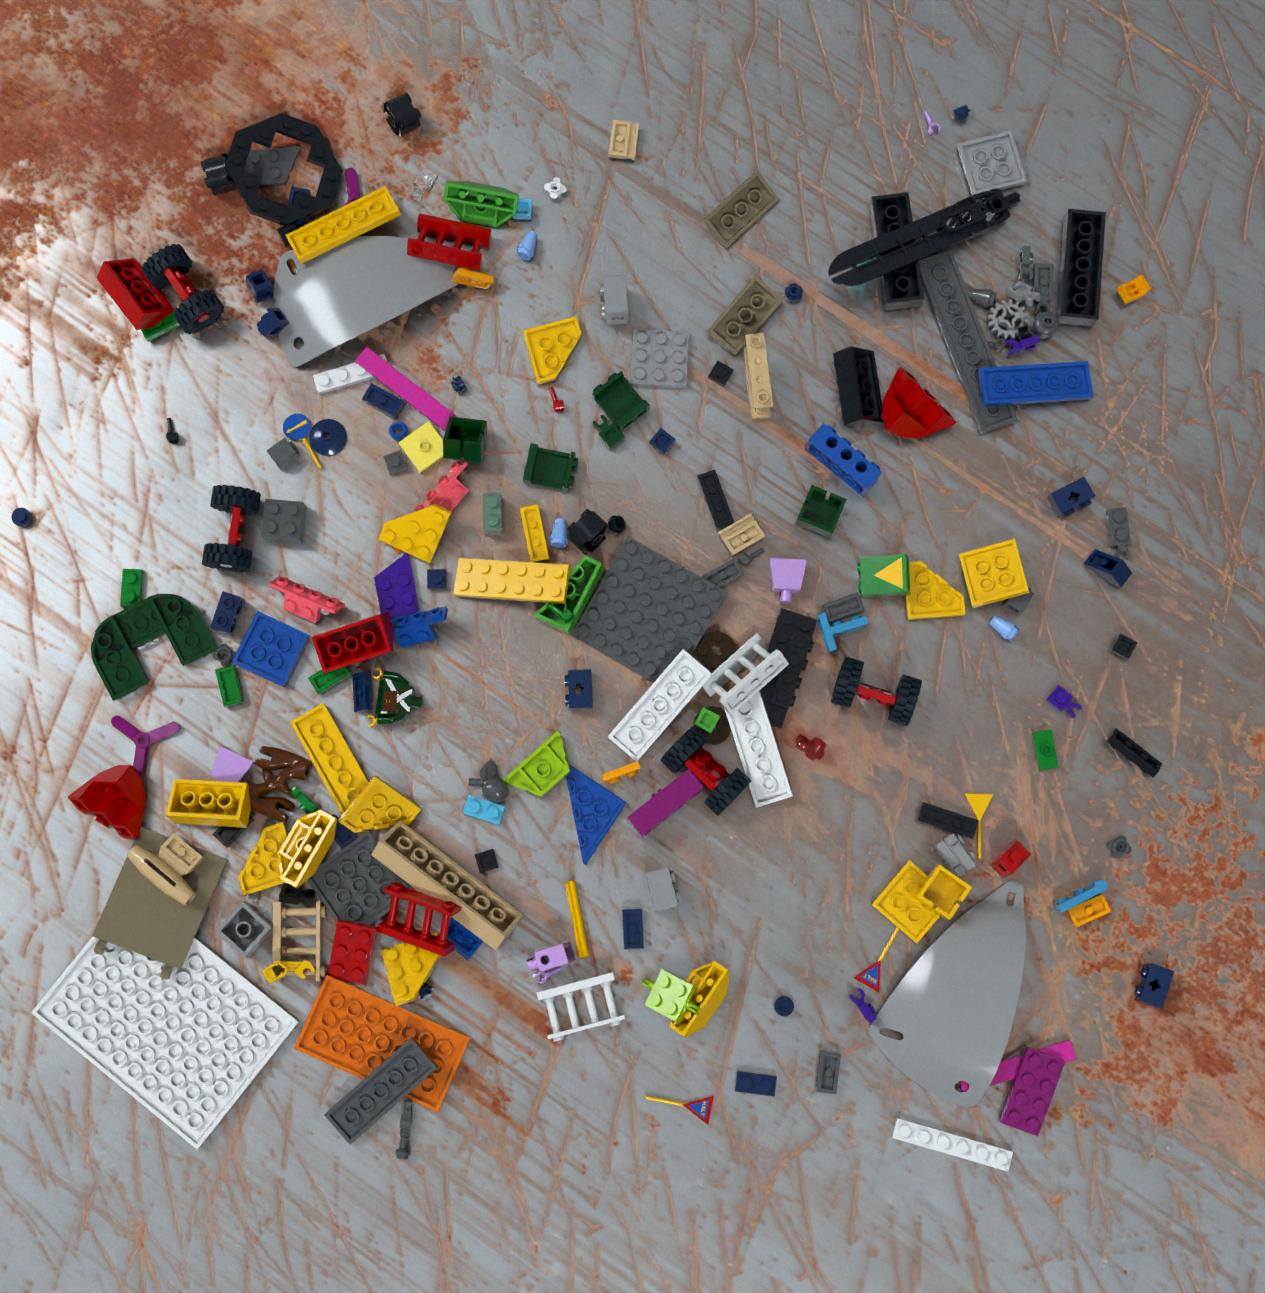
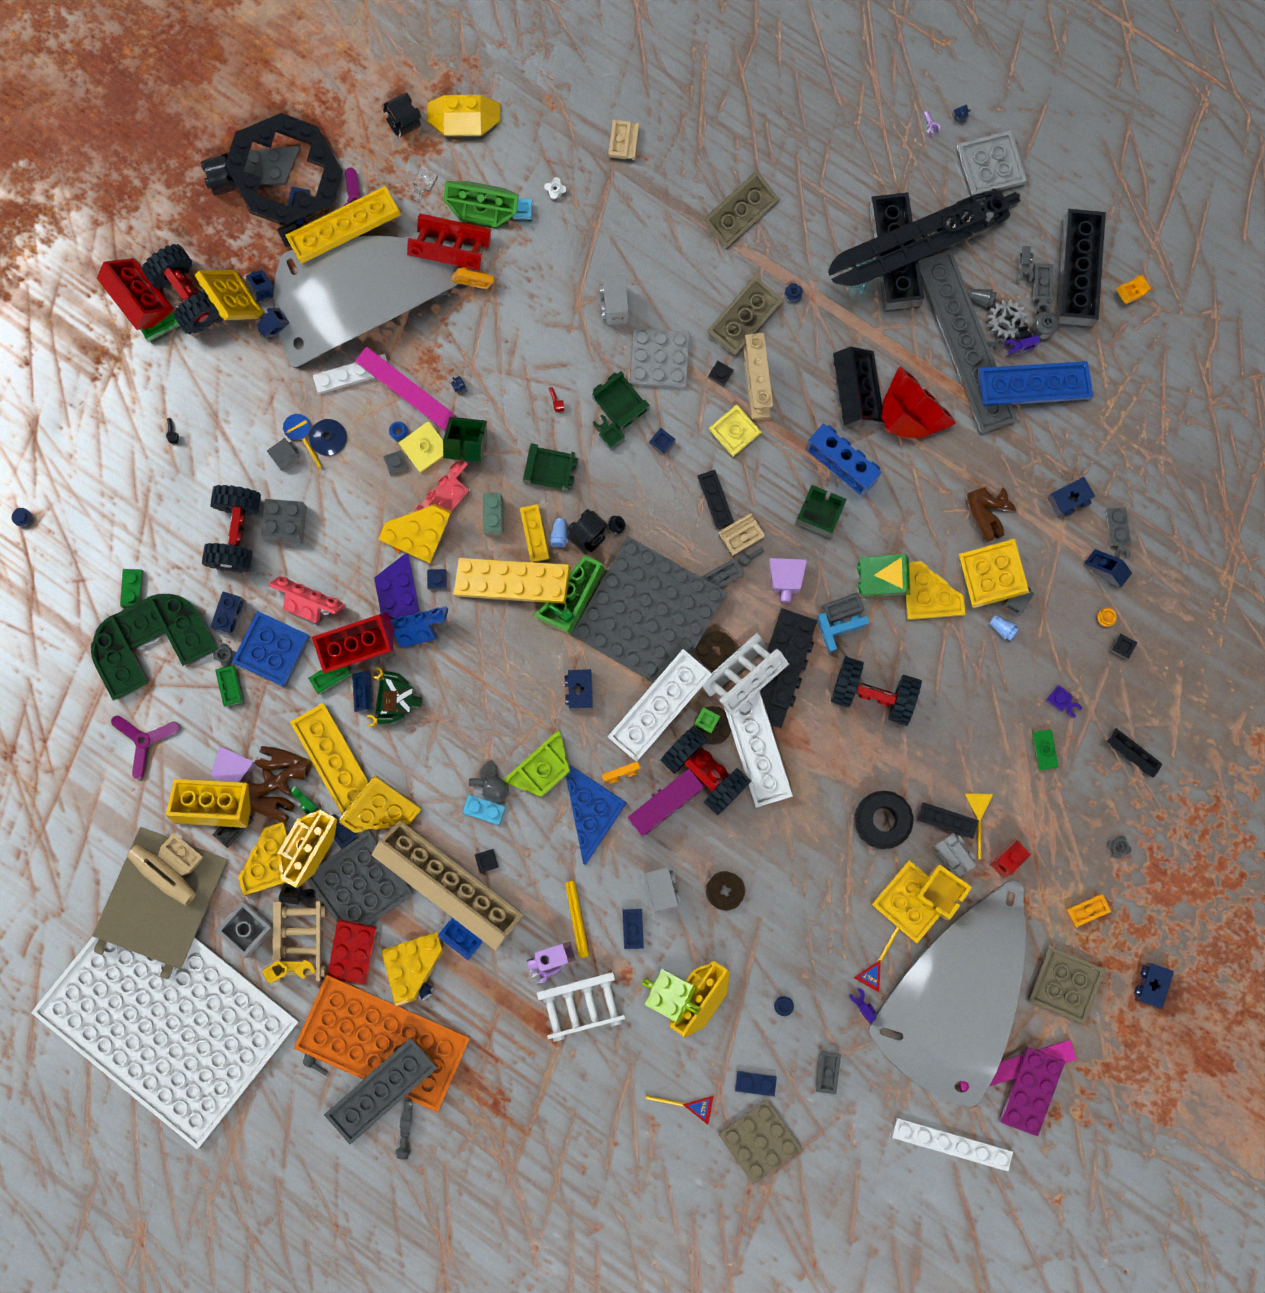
(115, 799): red brick -> none
(229, 294): none -> yellow plate
(308, 1061): none -> dark grey hand
(383, 400): dark blue plate -> none
(407, 932): red fence -> none
(463, 114): none -> yellow wedge
(527, 246): light blue cone -> none
(551, 347): yellow plate -> none
(731, 881): none -> dark brown plate
(734, 430): none -> light yellow plate
(759, 1141): none -> dark tan plate
(813, 748): clear red plate -> none
(902, 814): none -> black tyre
(986, 521): none -> reddish brown piece
(1022, 291): light grey plate -> none
(1066, 985): none -> dark tan plate
(1080, 896): dark azure plate -> none
(1106, 617): none -> light orange plate

